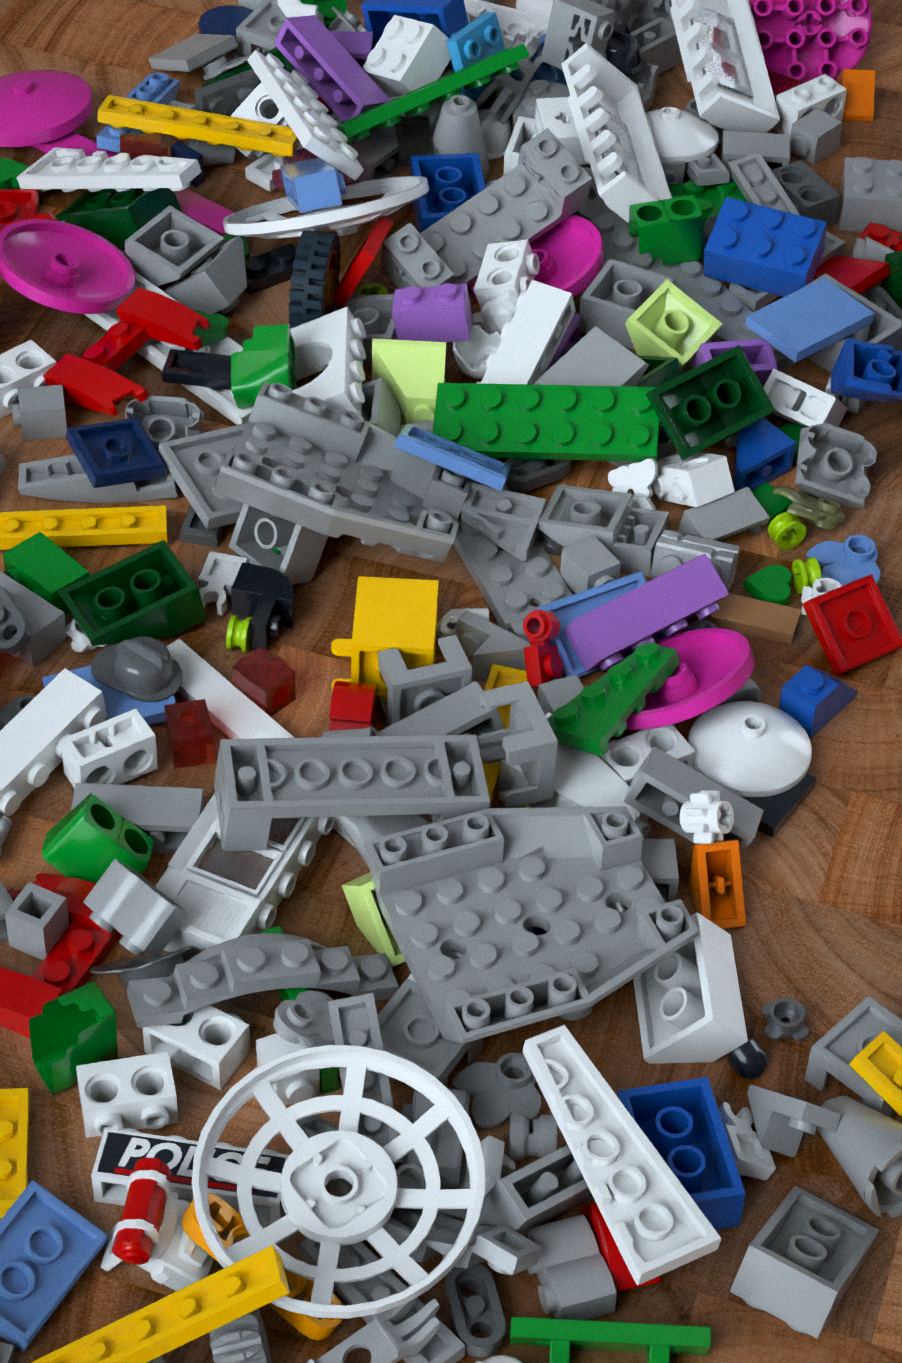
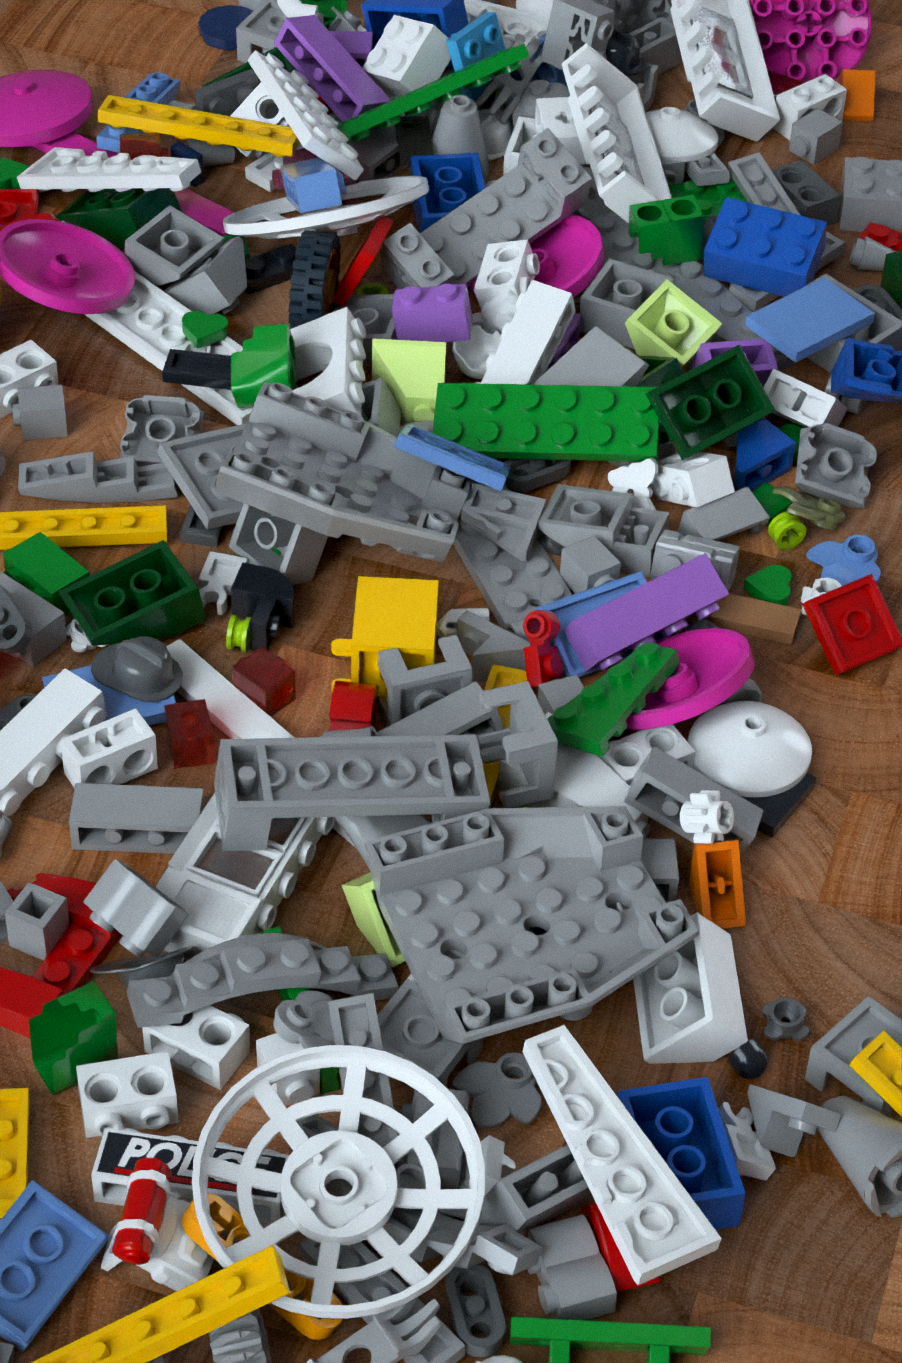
(92, 838): green piece -> none
(115, 452): dark blue tile -> none
(143, 316): red wedge -> none
(193, 52): light grey tile -> none
(221, 65): light grey plate -> none
(531, 1136): light grey wheel -> none
(772, 147): light grey brick -> none
(803, 1261): light grey slope -> none
(805, 573): lime bush -> none
(814, 698): blue slope -> none
(854, 272): red tile -> none

